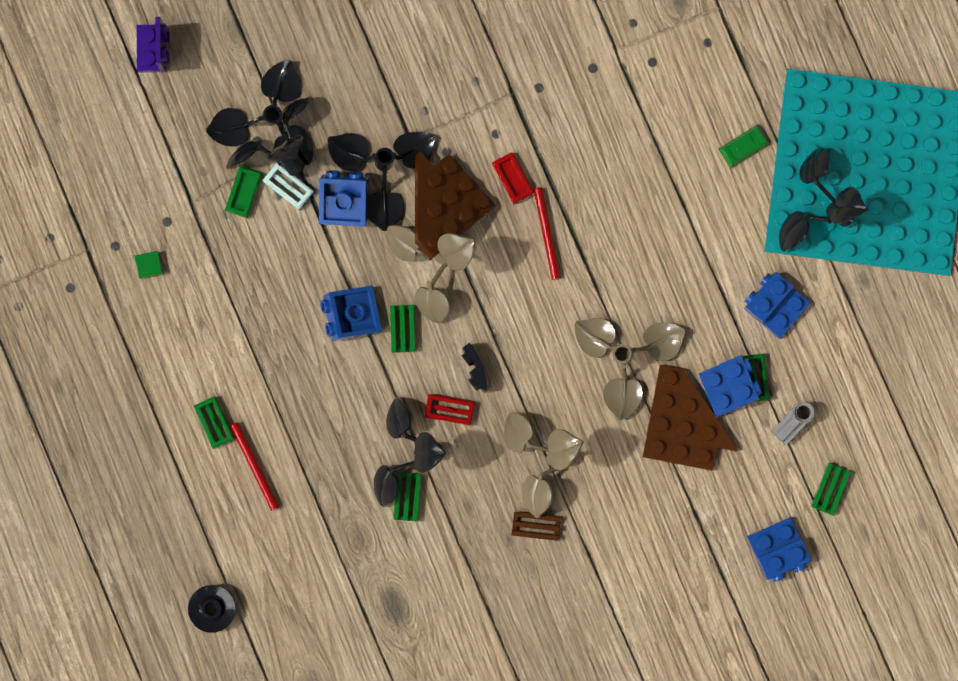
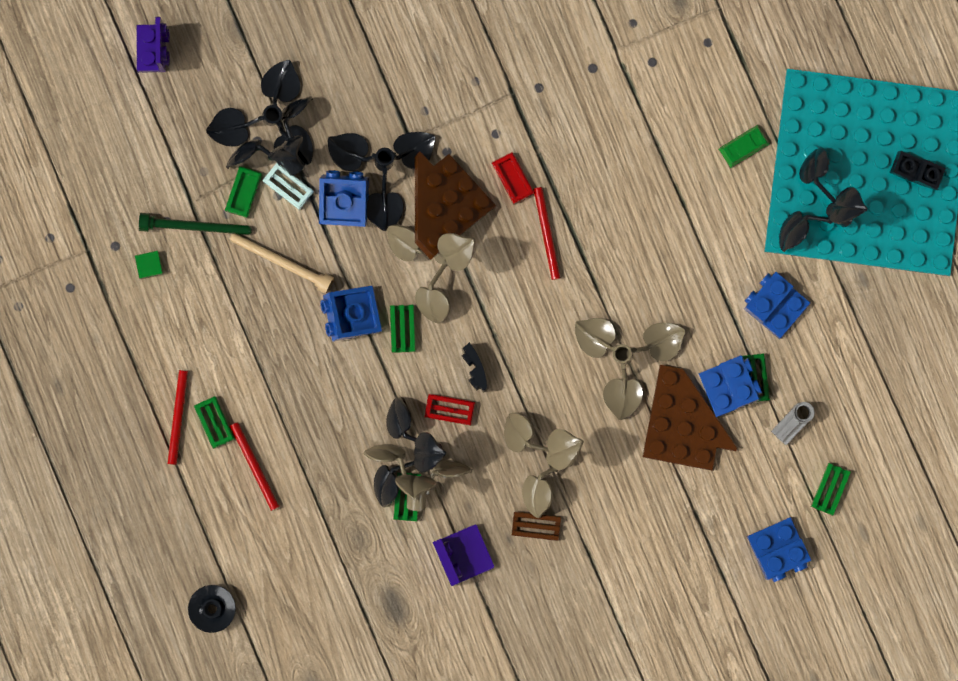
(149, 222): none -> dark green piece
(177, 417): none -> red bar
(321, 281): none -> tan piece
(415, 486): none -> dark tan plant
(463, 555): none -> dark purple bracket
(917, 170): none -> black slope

